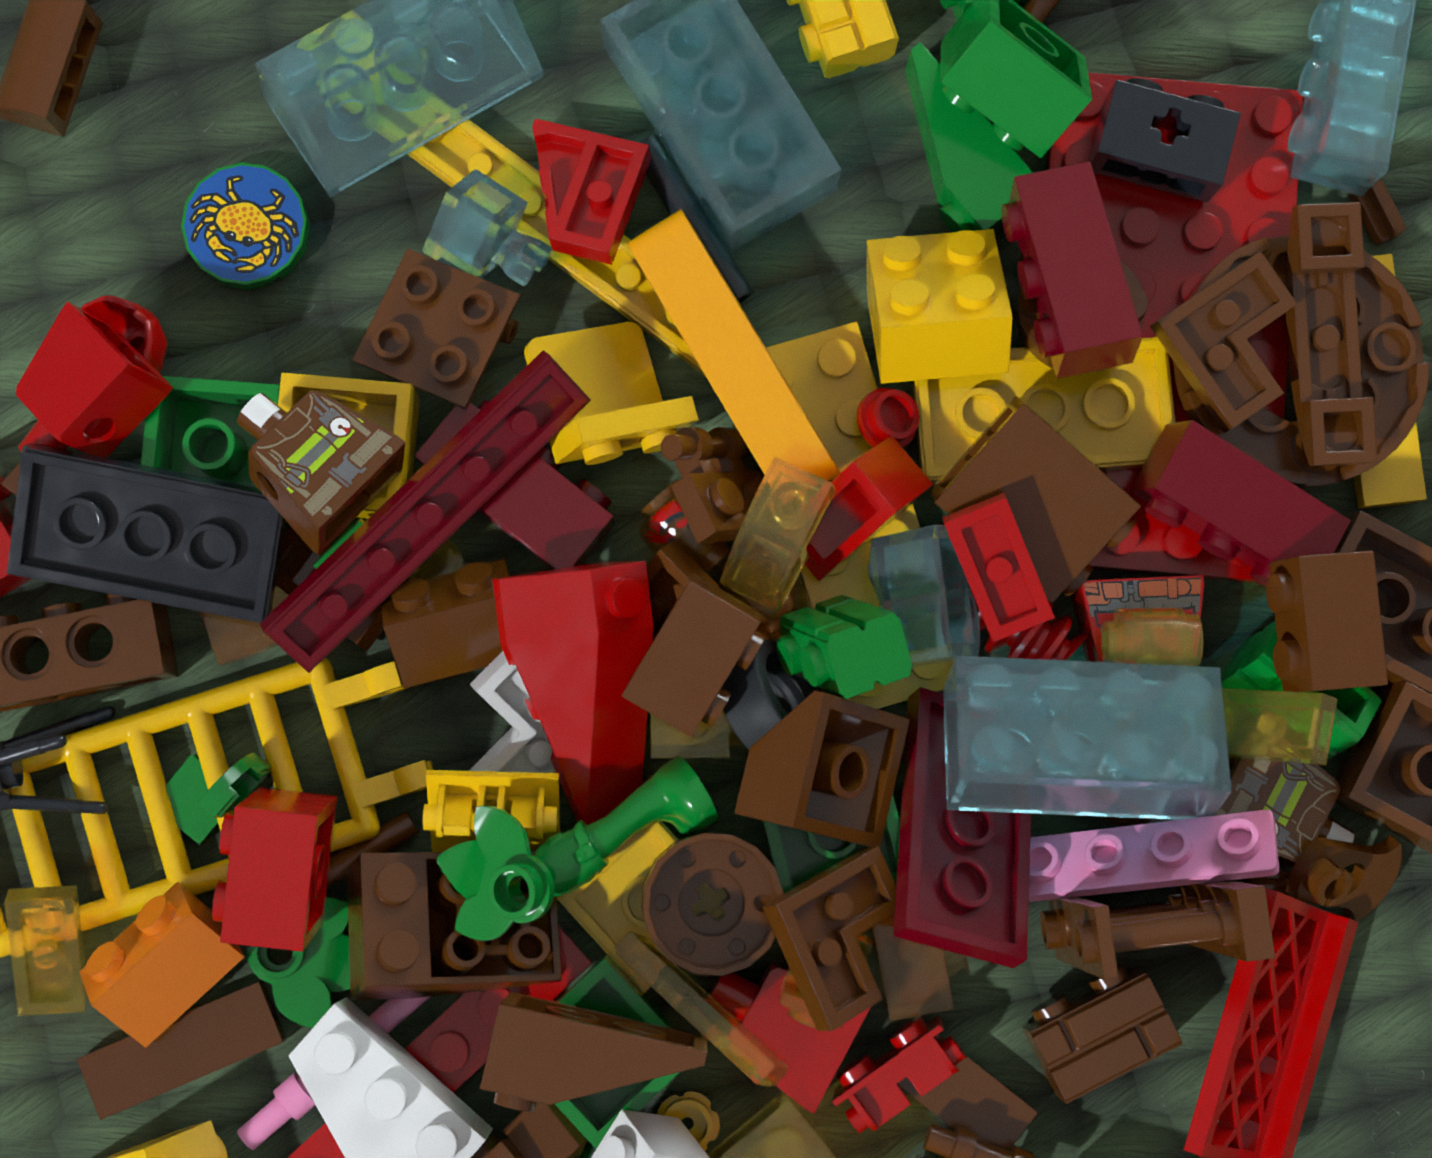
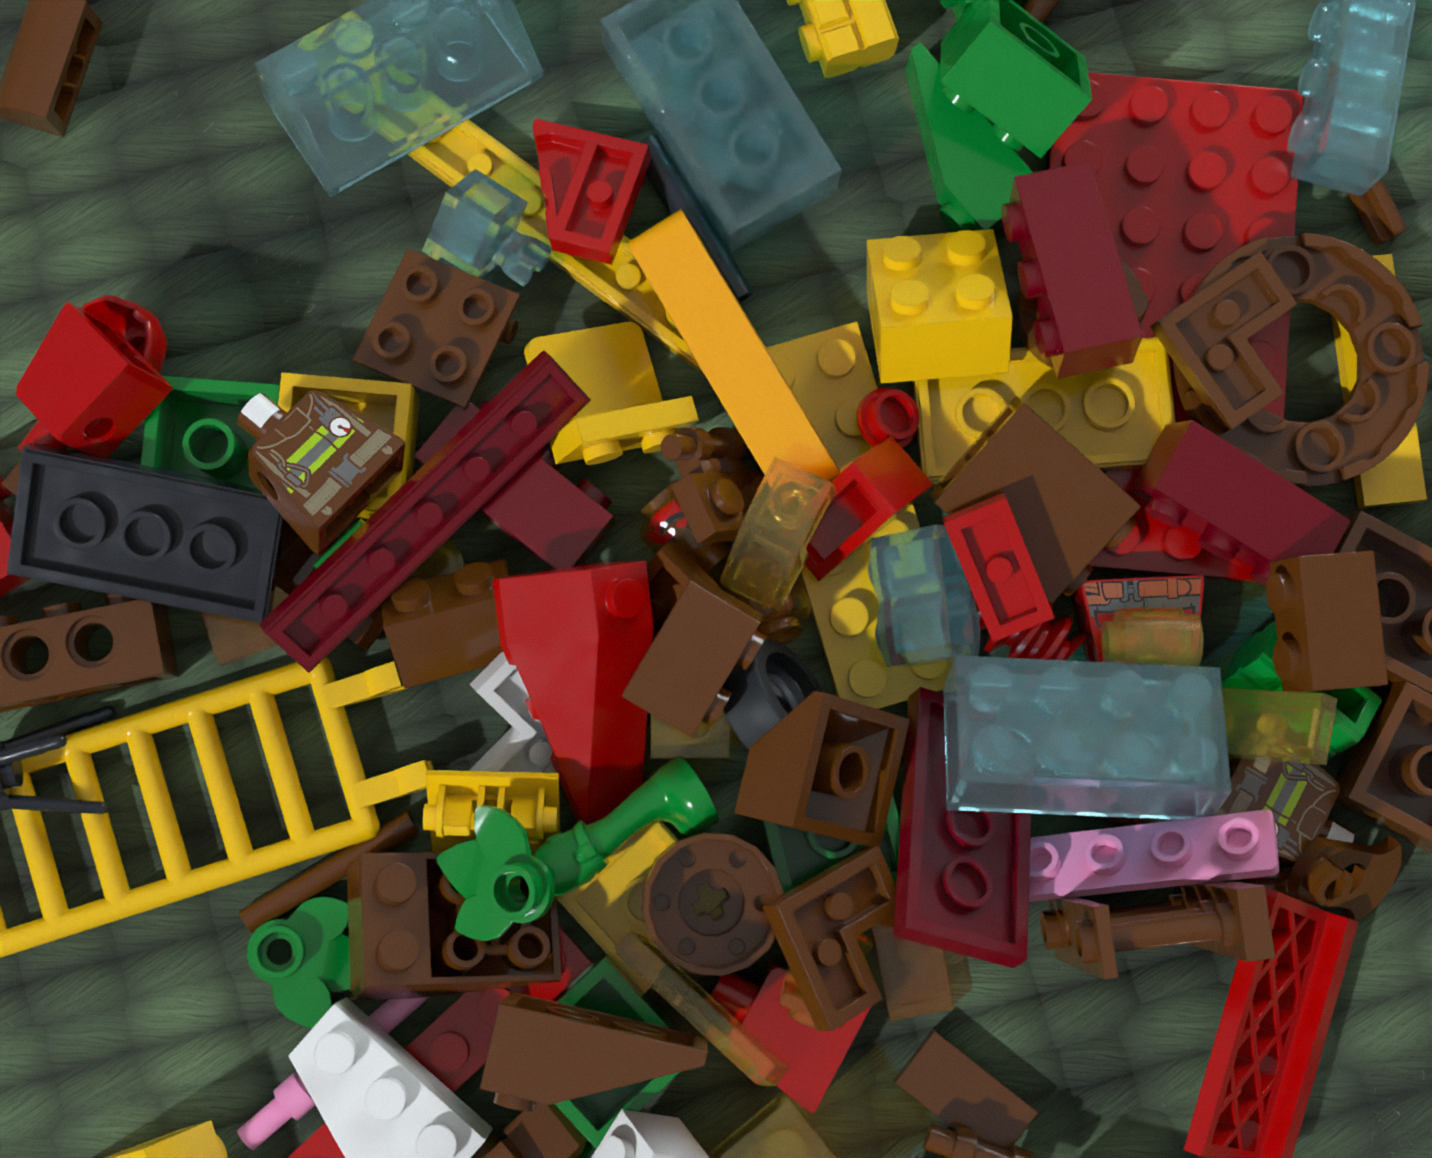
(46, 949): clear yellow plate -> none
(158, 965): orange brick -> none
(184, 792): green tile -> none
(187, 1050): reddish brown tile -> none
(234, 785): green tile -> none
(245, 225): tile -> none
(275, 869): red brick -> none
(697, 1108): yellow plate -> none
(843, 646): green brick -> none
(874, 1085): red hinge -> none
(1100, 1033): reddish brown brick -> none
(1132, 149): black brick -> none
(1324, 335): reddish brown slope -> none

